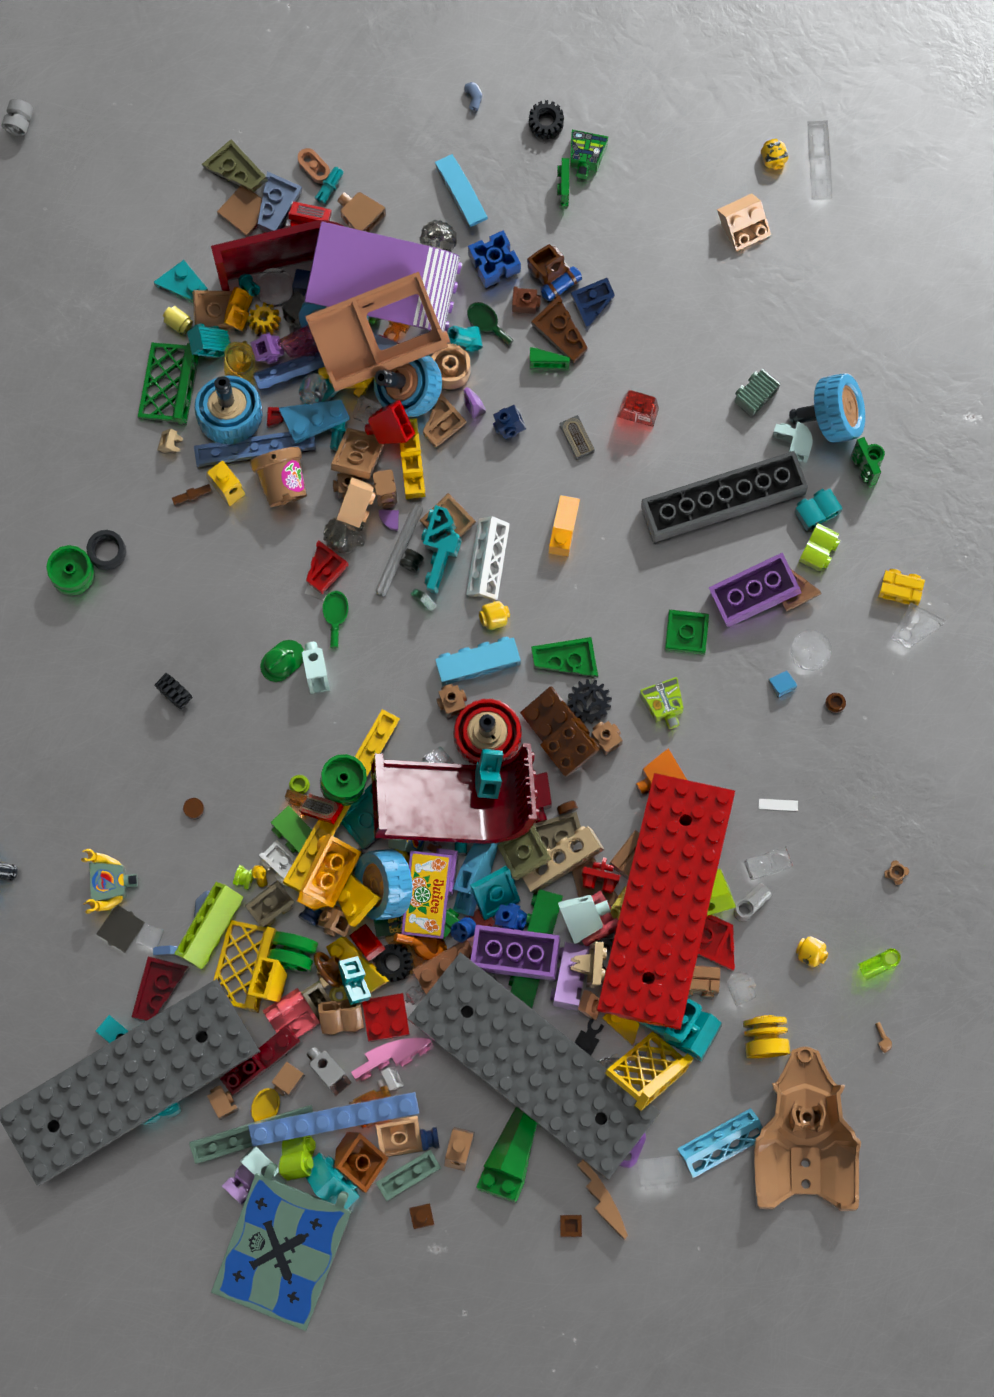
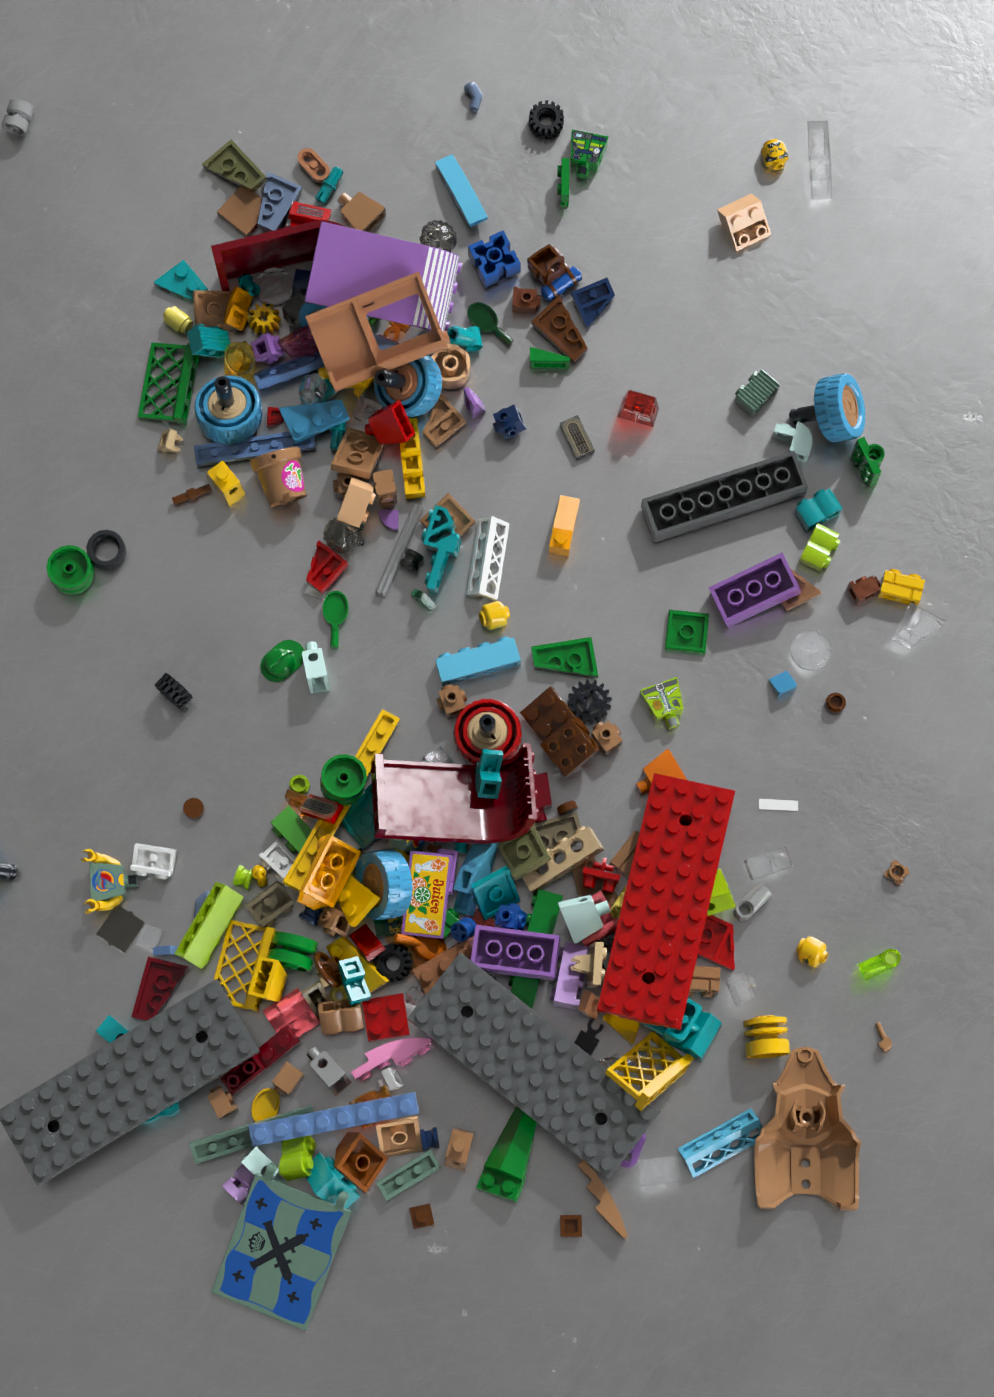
(153, 860): none -> white bracket
(864, 588): none -> copper brick

